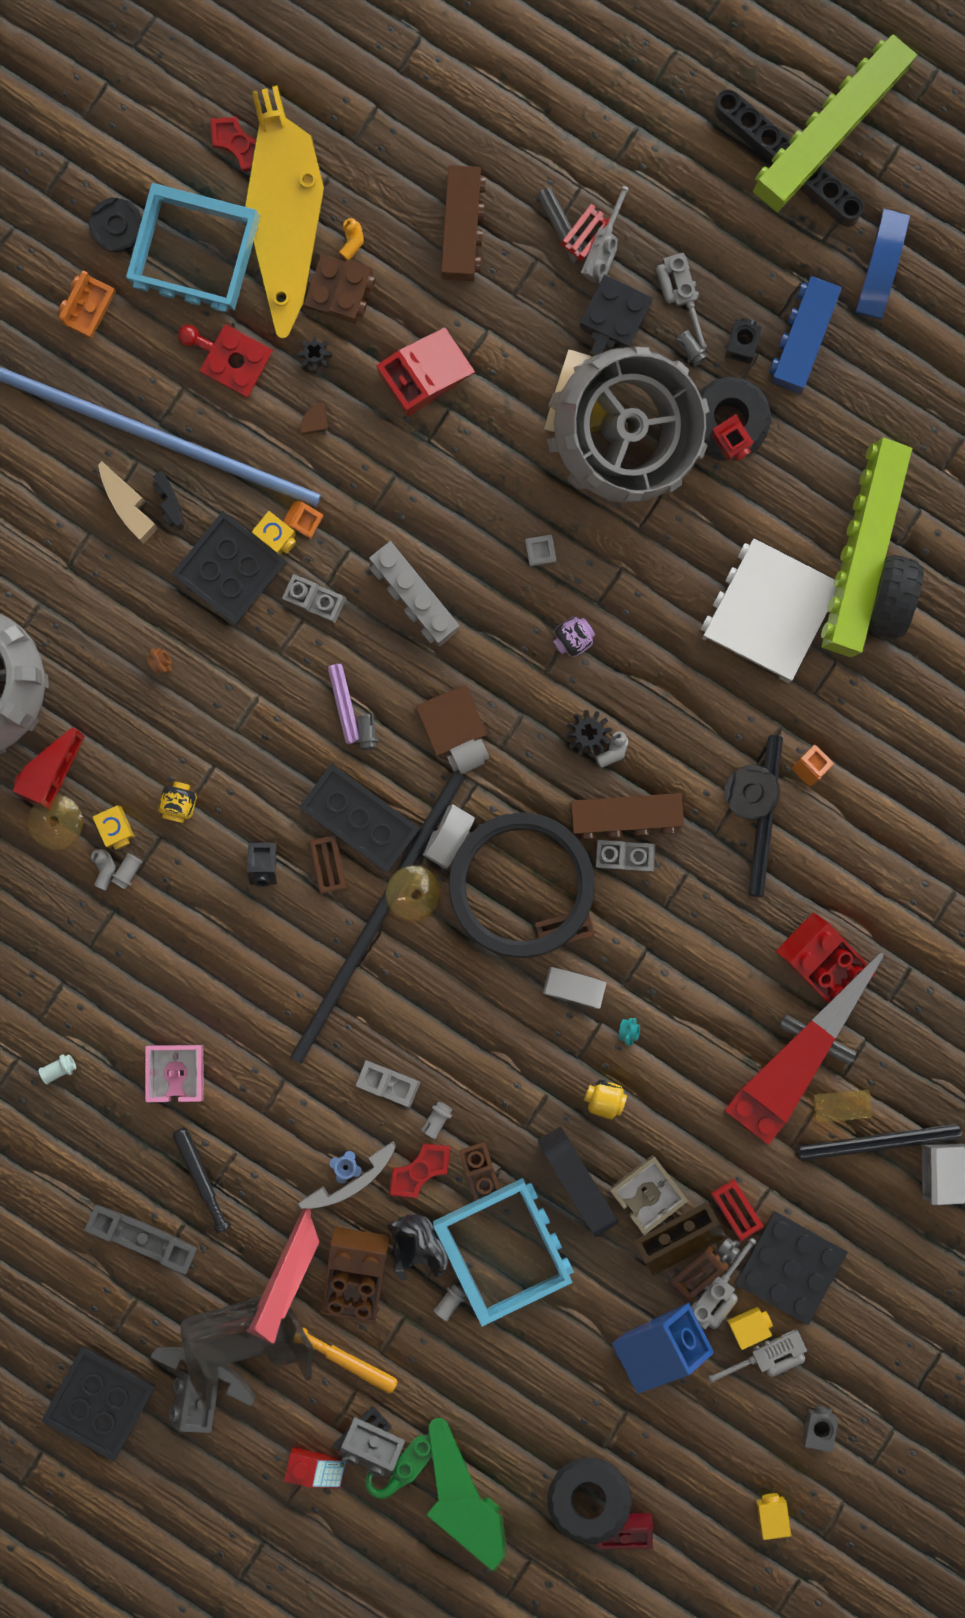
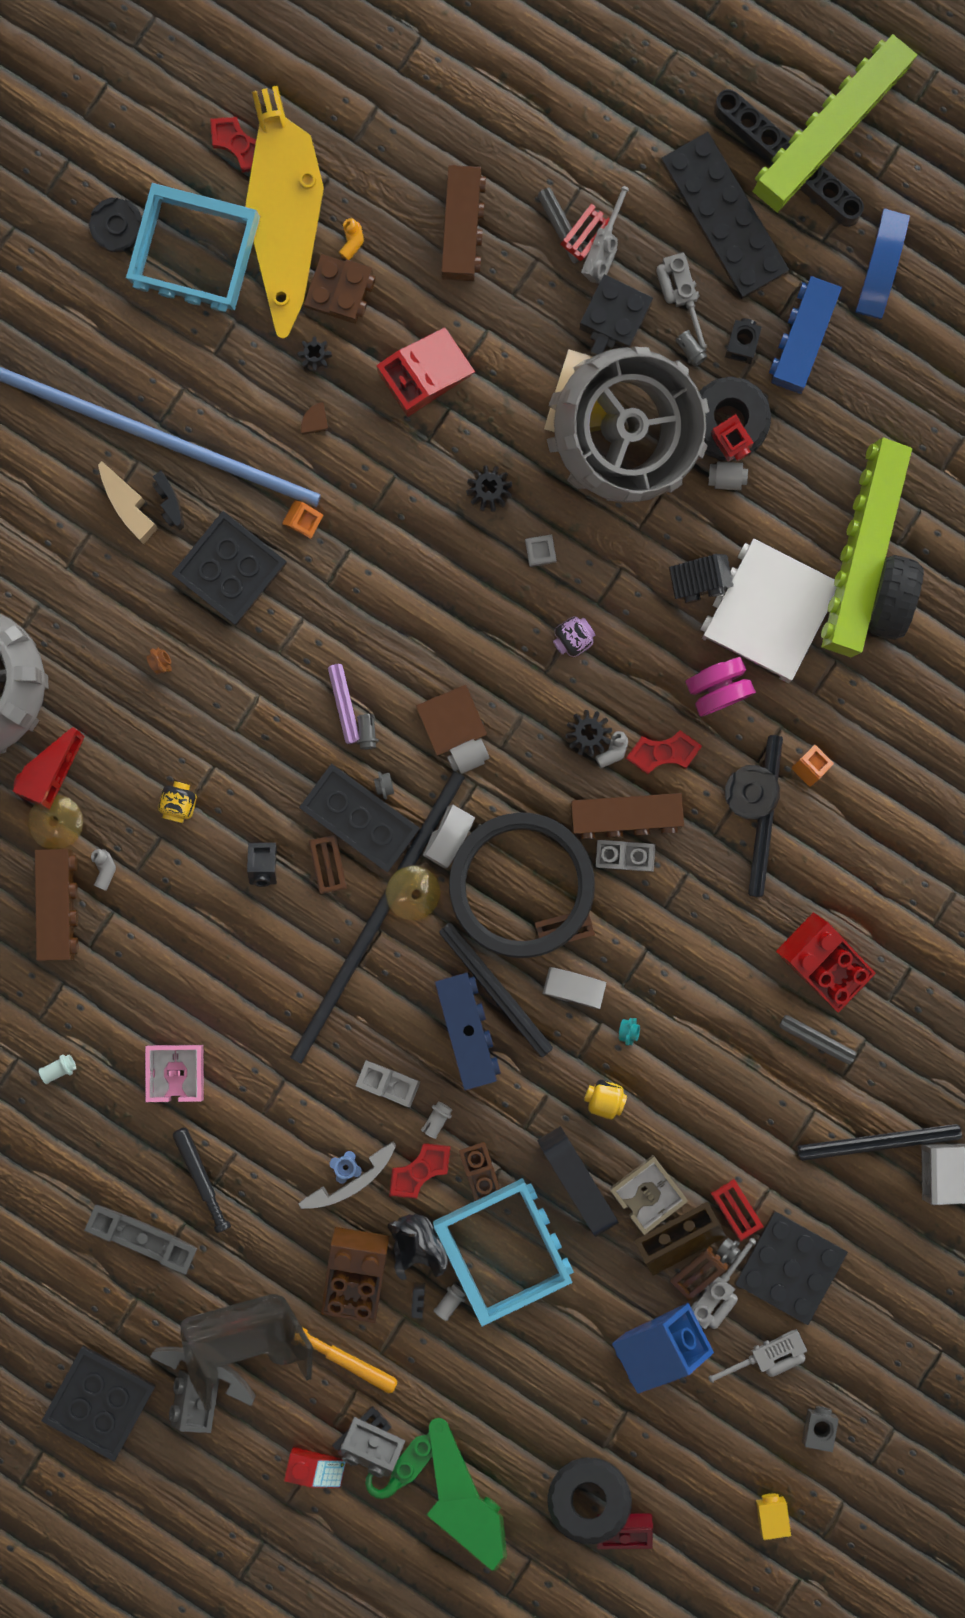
(55, 904): none -> reddish brown brick
(85, 304): orange bracket -> none
(114, 828): yellow brick -> none
(126, 871): light grey pin -> none
(229, 343): red plate -> none
(275, 534): yellow brick -> none
(285, 1278): coral wedge -> none
(314, 598): light grey slope -> none
(384, 784): none -> dark grey plate
(414, 593): light grey brick -> none
(418, 1300): none -> black tile
(470, 1050): none -> dark blue brick
(489, 479): none -> black gear
(495, 990): none -> black axle
(651, 754): none -> red tile
(700, 577): none -> black brick
(719, 684): none -> dark pink wheel
(724, 215): none -> black plate
(727, 475): none -> light grey brick
(750, 1327): yellow brick -> none
(775, 1090): red plate -> none
(842, 1105): clear yellow plate -> none

